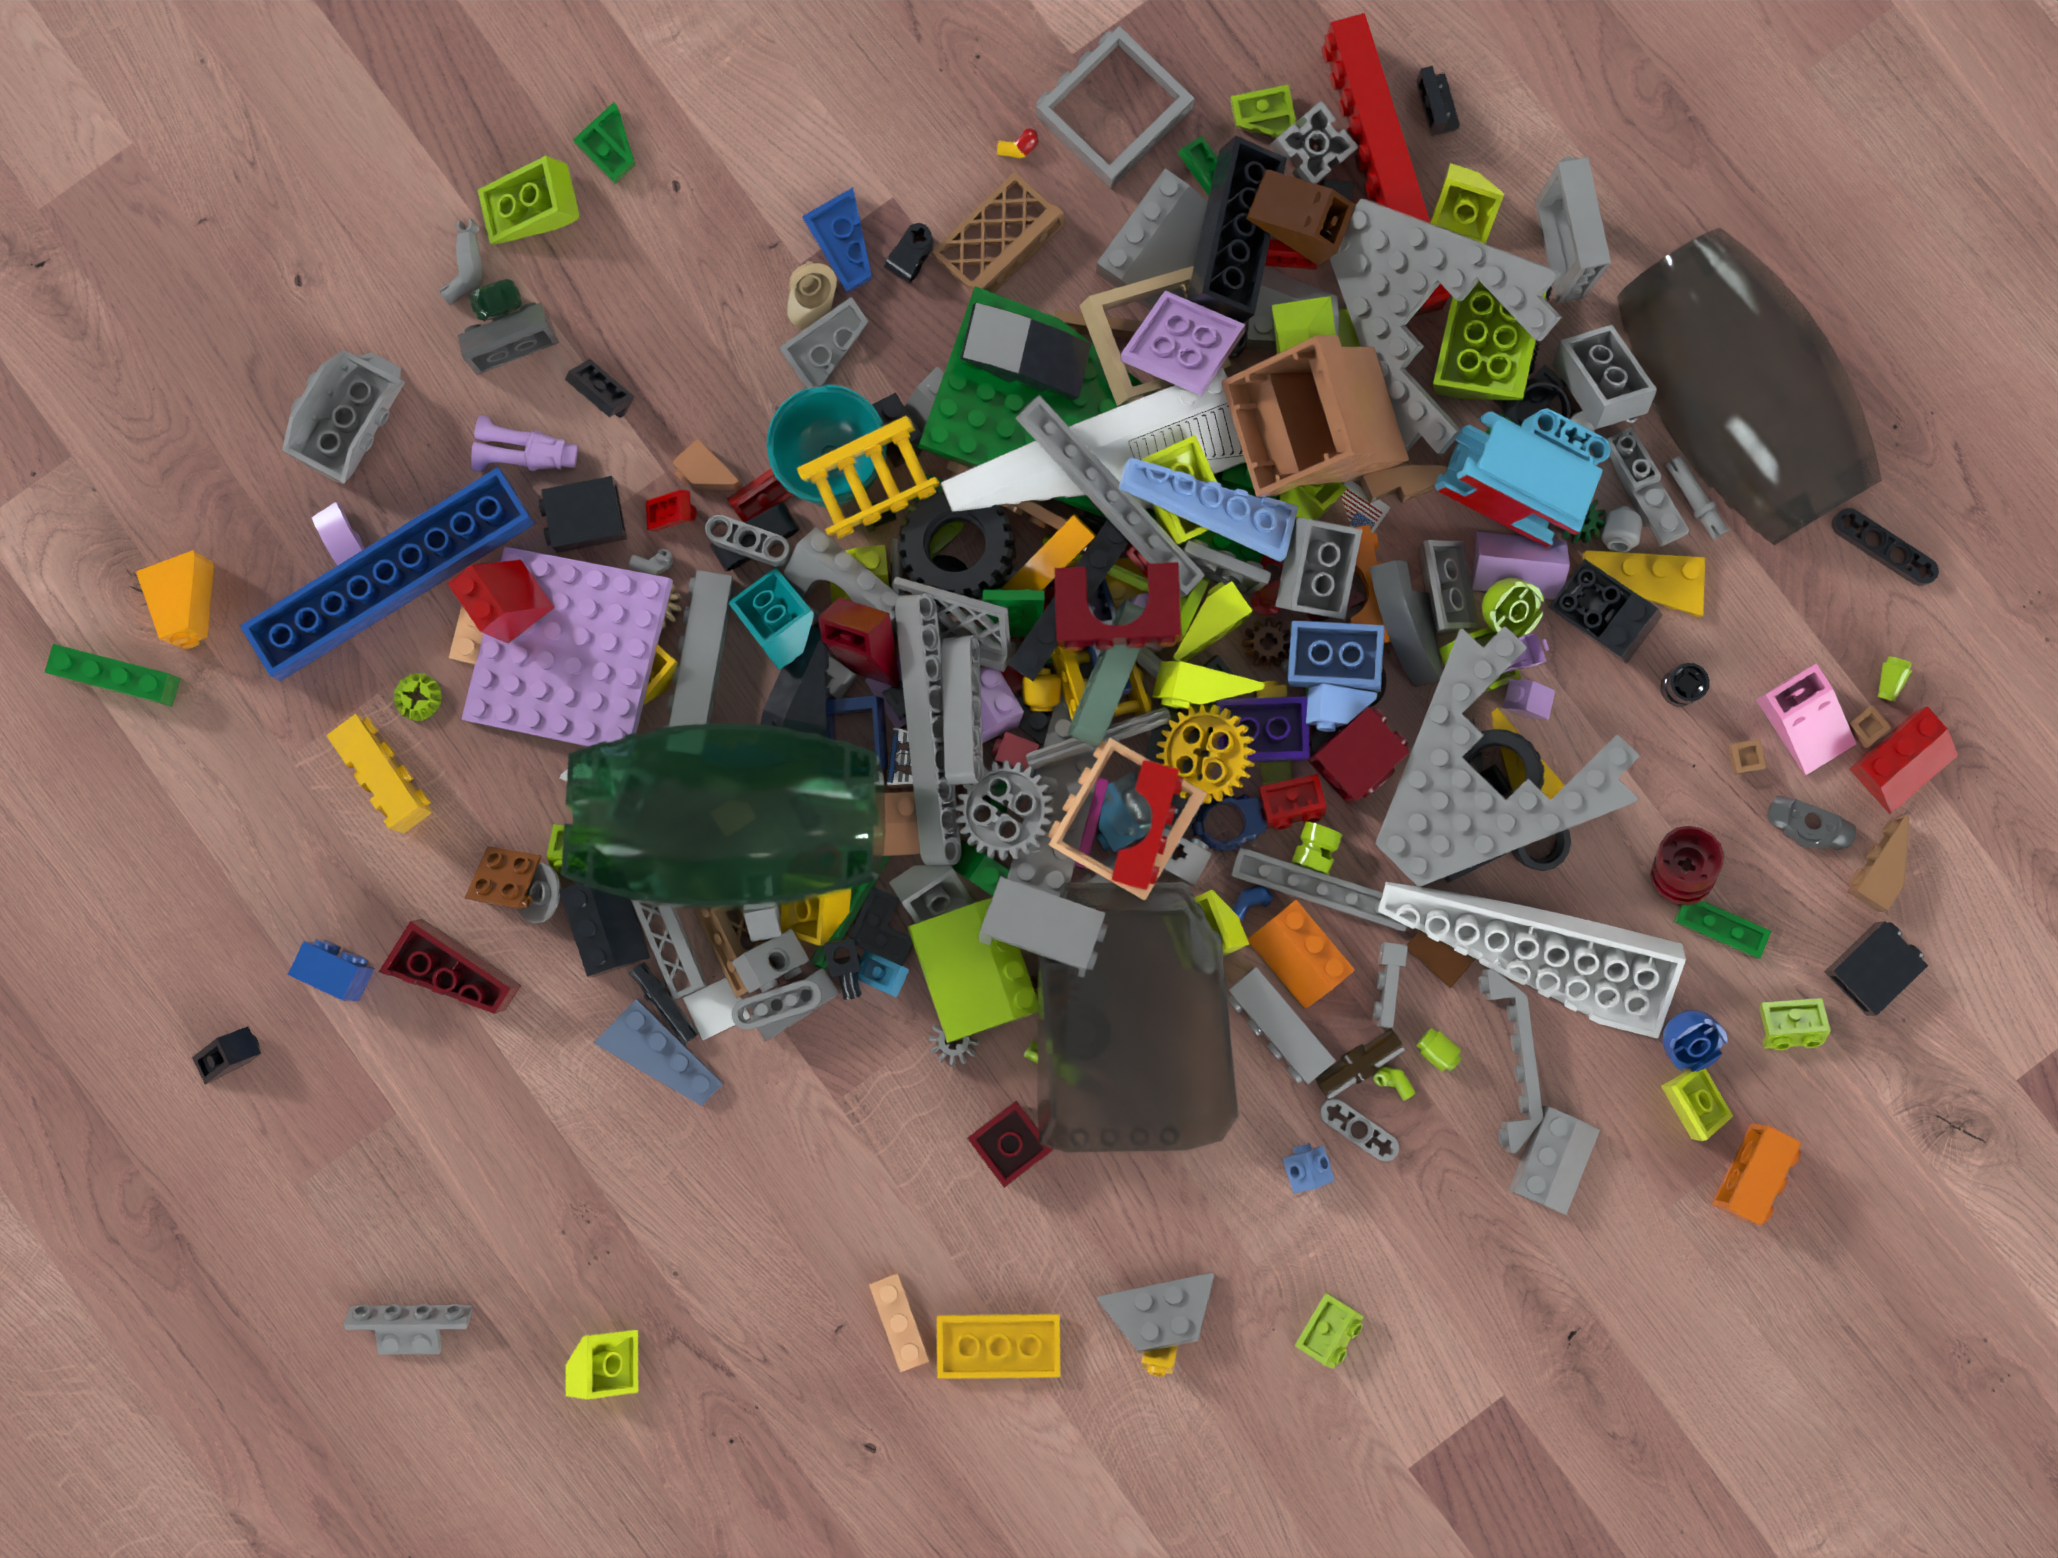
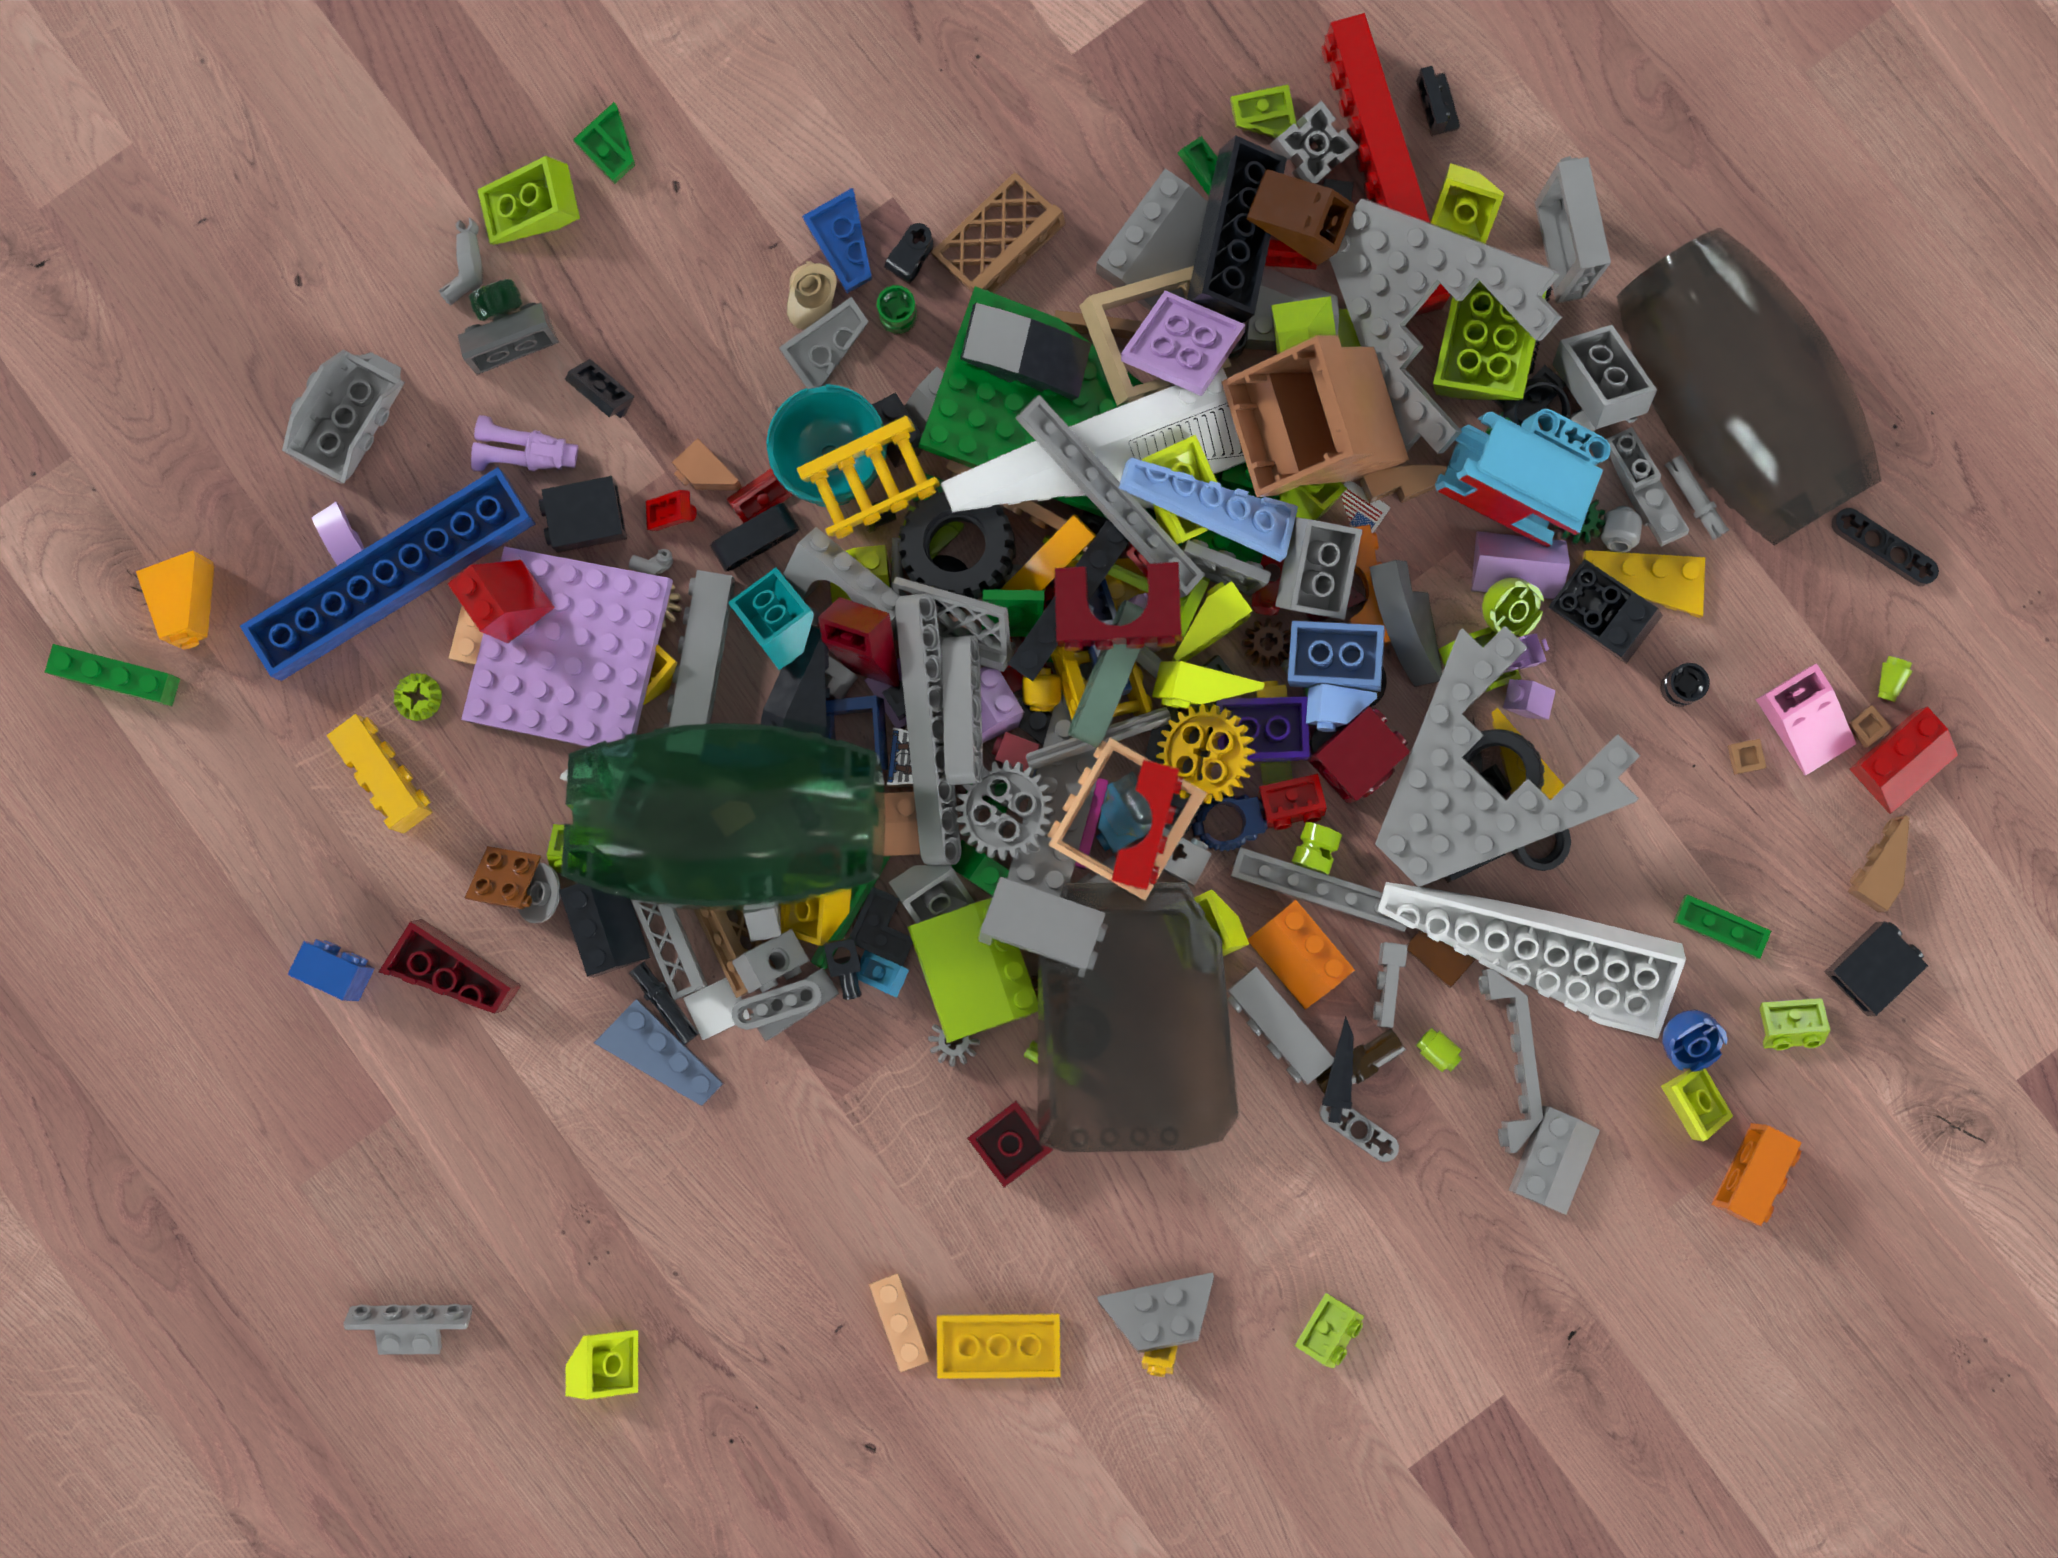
(226, 1054): black slope -> none
(738, 530): light grey beam -> none
(897, 309): none -> green wheel
(1021, 146): arm -> none
(1114, 172): light grey window -> none
(1251, 897): blue arm -> none
(1308, 1168): medium blue brick -> none
(1339, 1086): none -> black bar
(1394, 1078): lime arm -> none
(1448, 585): light grey slope -> none
(1688, 850): dark red wheel -> none
(1790, 816): dark grey piece -> none

